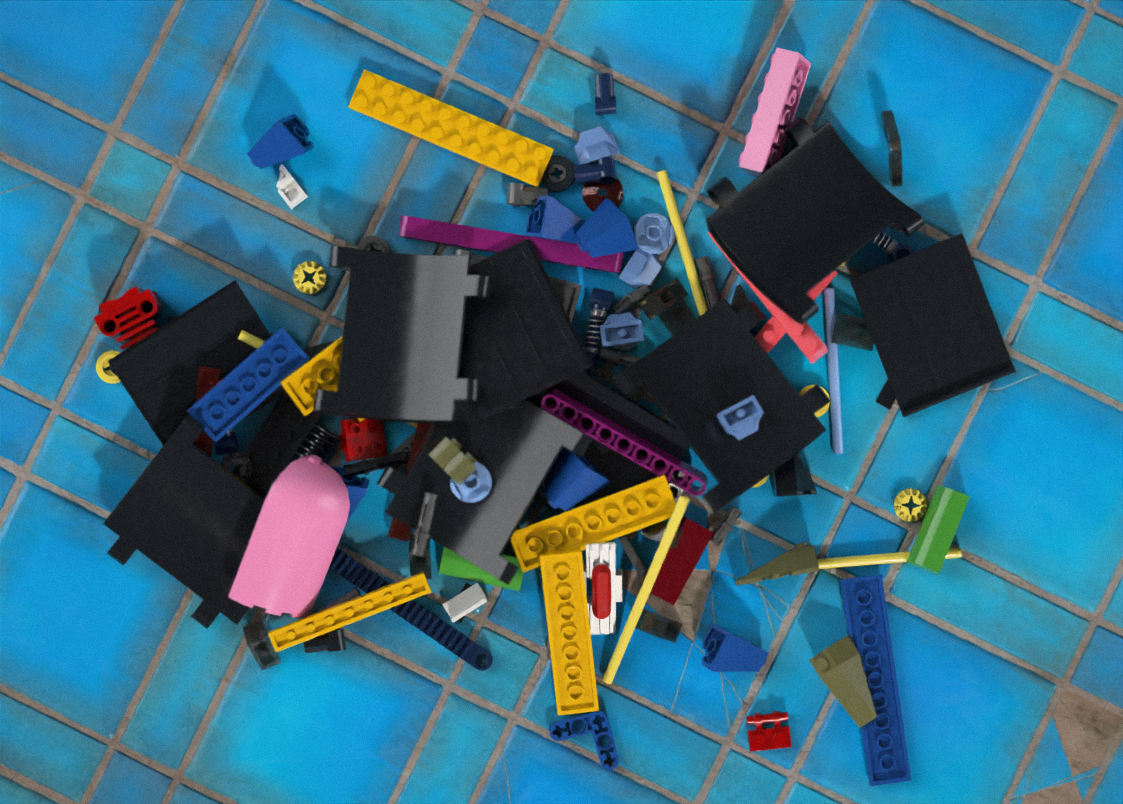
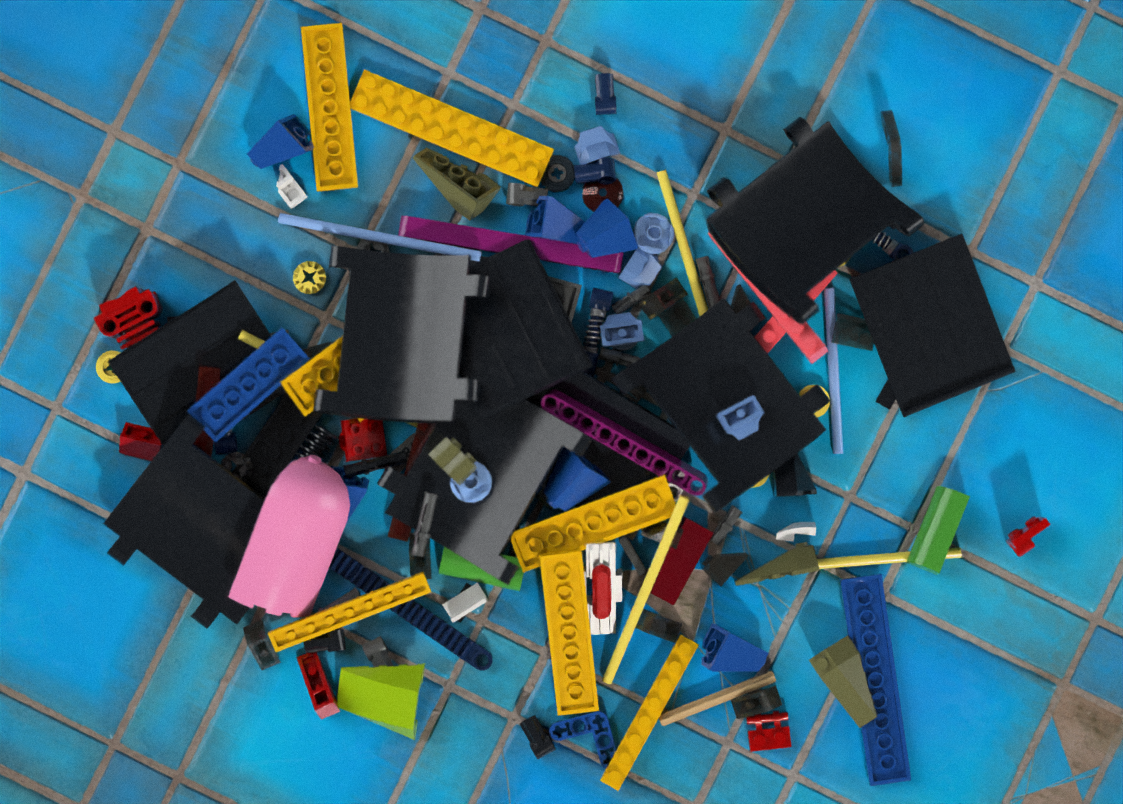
(139, 442): none -> red panel
(318, 685): none -> red slope
(329, 107): none -> yellow plate
(377, 236): none -> light blue piece
(377, 652): none -> dark grey piece
(383, 695): none -> lime wedge
(461, 188): none -> olive wedge
(539, 740): none -> black piece
(649, 712): none -> yellow plate
(717, 698): none -> tan axle
(723, 565): none -> clear smoke slope
(756, 702): none -> clear smoke slope
(775, 111): bright pink brick -> none
(788, 532): none -> white slope
(903, 512): light yellow gear -> none
(1021, 540): none -> red plate

